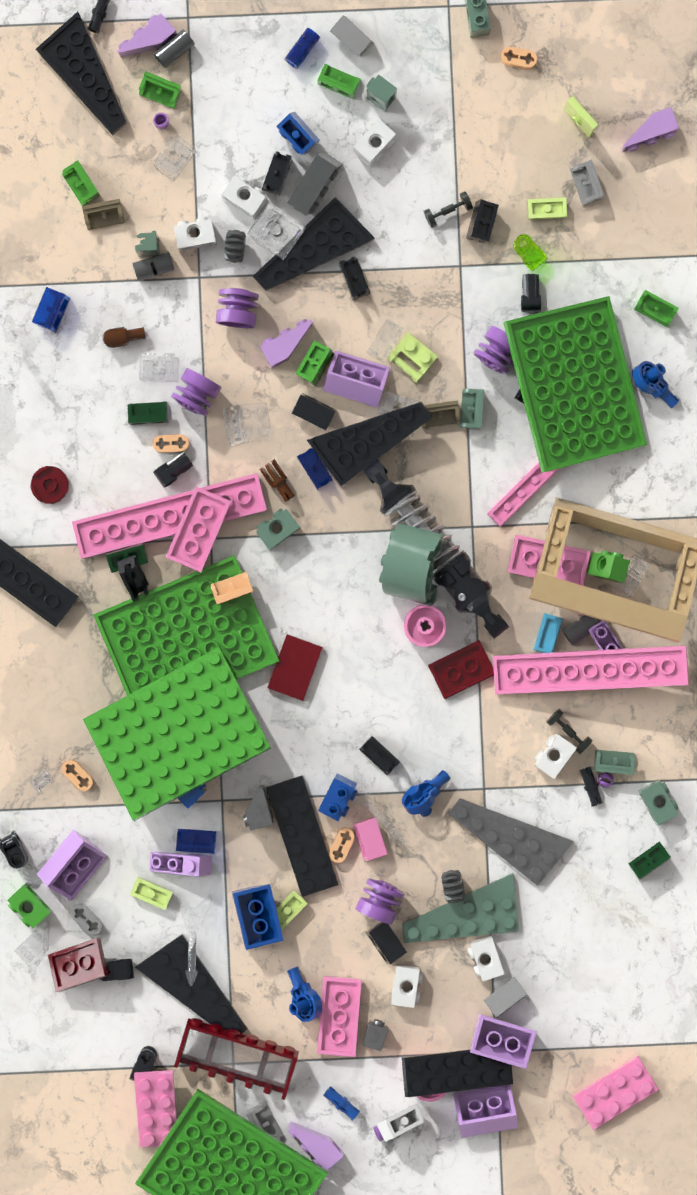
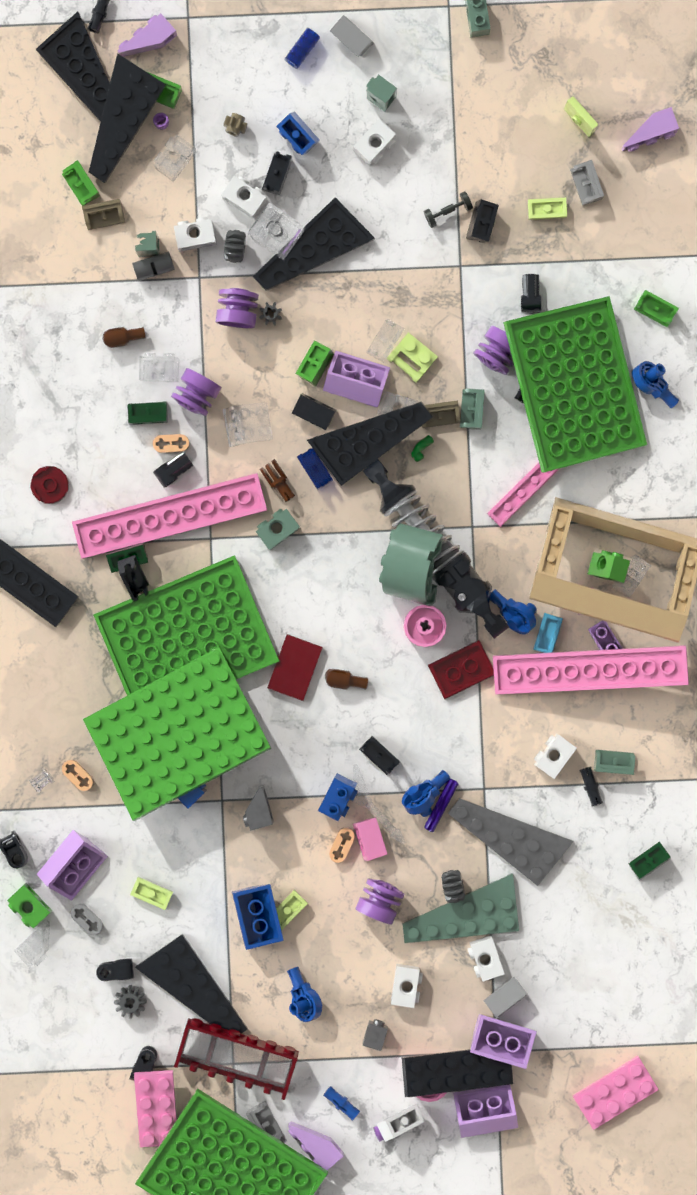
(51, 309): clear blue hinge -> none
(78, 965): plate -> none
(127, 105): none -> black wing
(128, 1008): none -> dark grey gear
(174, 48): dark grey pin -> none
(180, 863): lavender slope -> none
(193, 919): clear piece -> none
(196, 841): clear blue hinge -> none
(198, 529): bright pink plate -> none
(231, 588): light nougat hinge -> none
(235, 124): none -> dark tan gear
(273, 309): none -> dark grey gear
(282, 347): lavender slope -> none
(302, 836): black plate -> none
(315, 183): dark grey wedge -> none
(338, 81): bright green hinge -> none
(339, 1016): bright pink plate -> none
(344, 679): none -> reddish brown arm
(354, 278): black hinge -> none
(386, 942): black hinge -> none
(420, 446): none -> green arm
(441, 805): none -> dark purple axle
(515, 613): none -> blue pin
(520, 53): light nougat beam -> none
(527, 554): bright pink plate -> none
(530, 253): clear neon green piece -> none
(569, 731): pearl dark grey wheel -> none
(579, 629): dark grey pin -> none
(608, 776): medium lavender hinge -> none
(650, 793): sand green brick -> none

